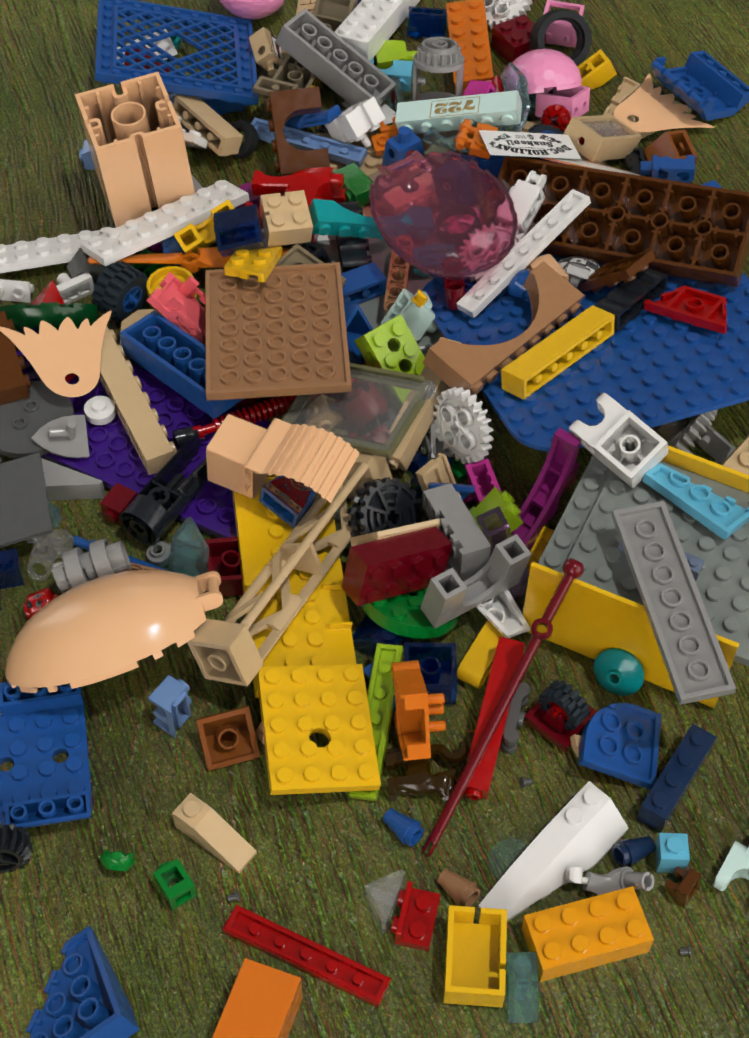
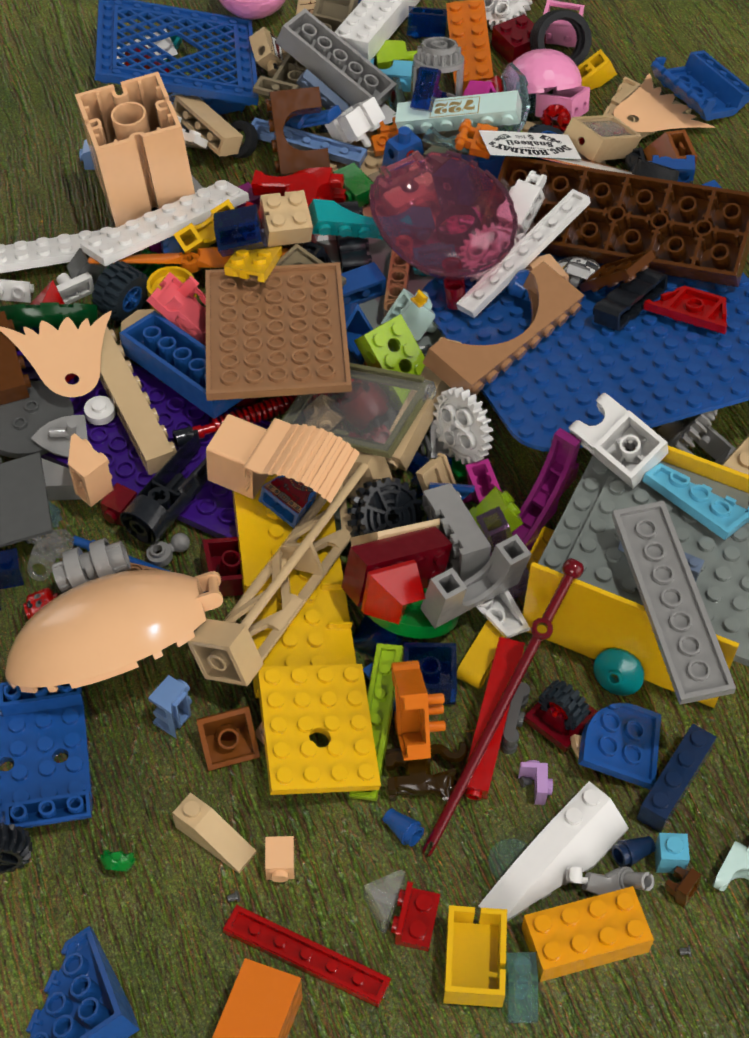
(88, 471): none -> light nougat slope
(182, 891): green brick -> none
(188, 550): clear light blue slope -> none
(279, 858): none -> light nougat brick
(328, 97): none -> sand blue piece
(391, 589): none -> red slope
(427, 89): none -> clear blue bracket
(459, 888): medium nougat cone -> none
(539, 773): none -> lavender bracket
(557, 352): yellow brick -> none
(654, 170): none -> black tyre

